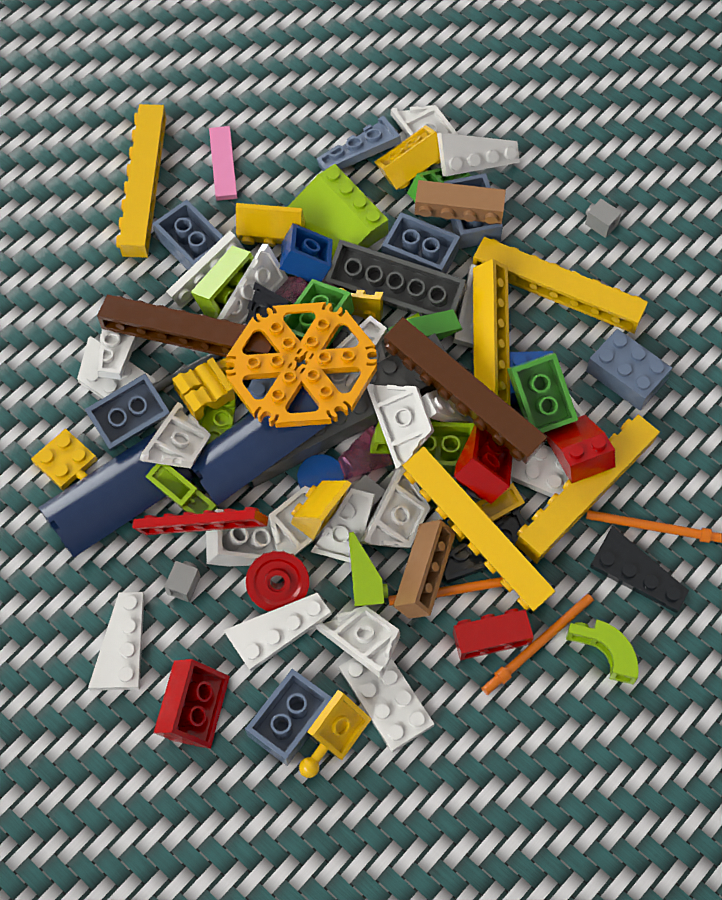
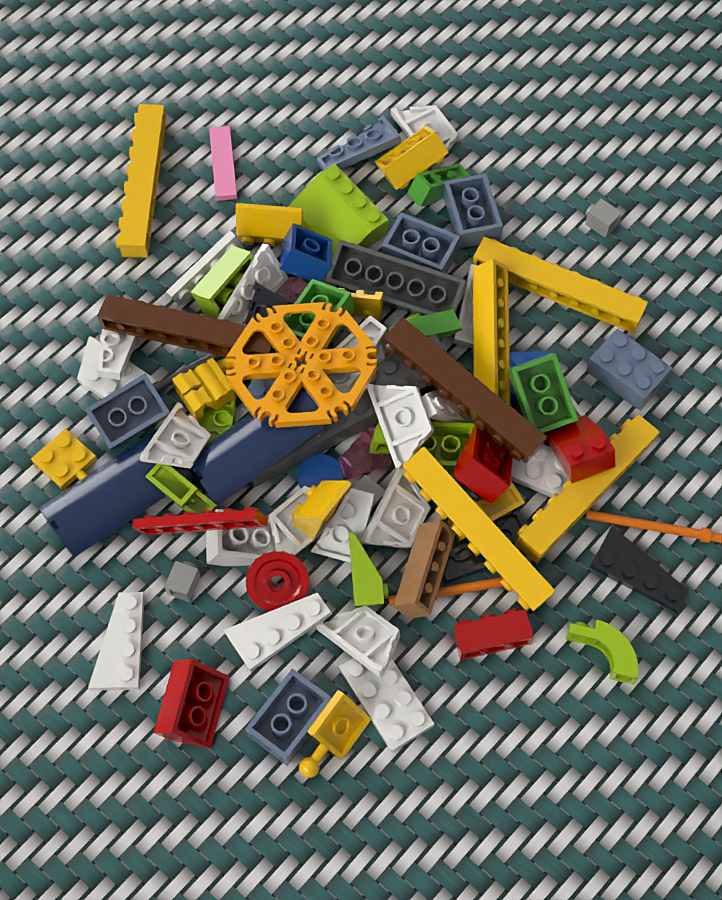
(186, 233): sand blue brick -> none
(460, 202): medium nougat brick -> none
(472, 153): white wing -> none
(503, 674): orange bar -> none

